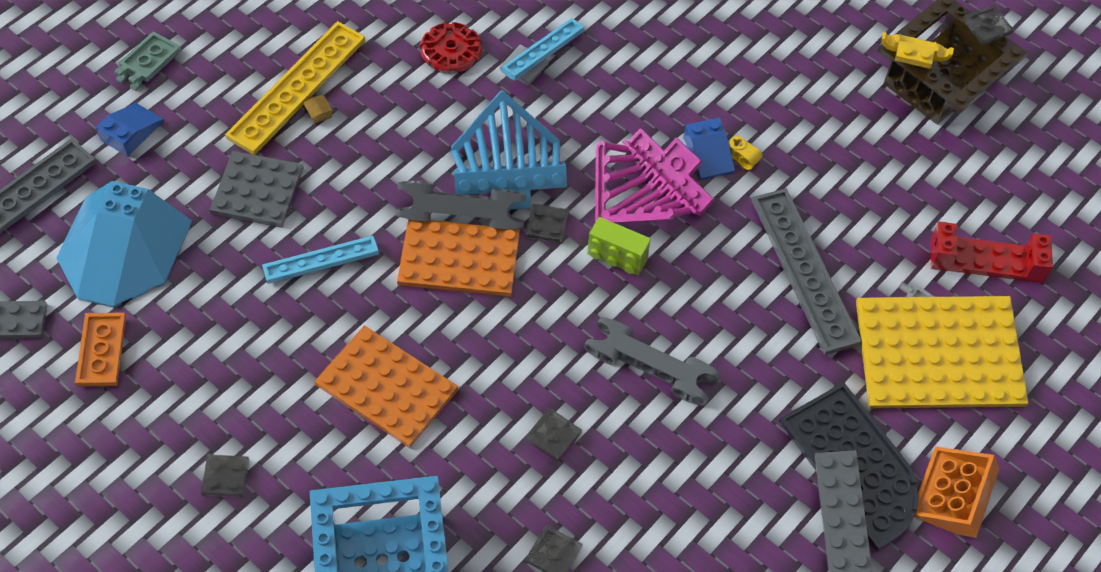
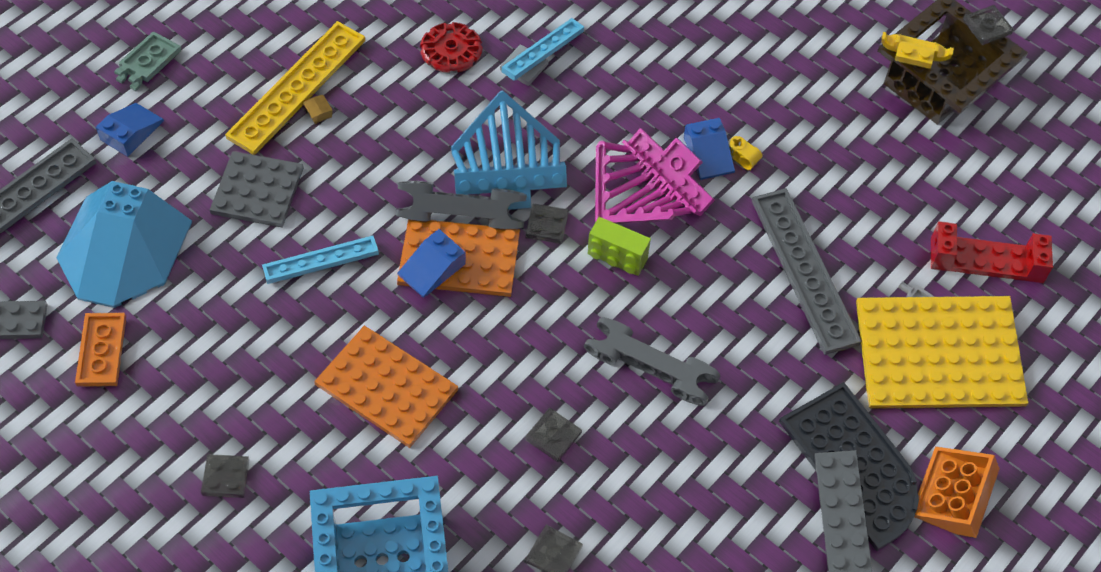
(432, 263): none -> blue slope

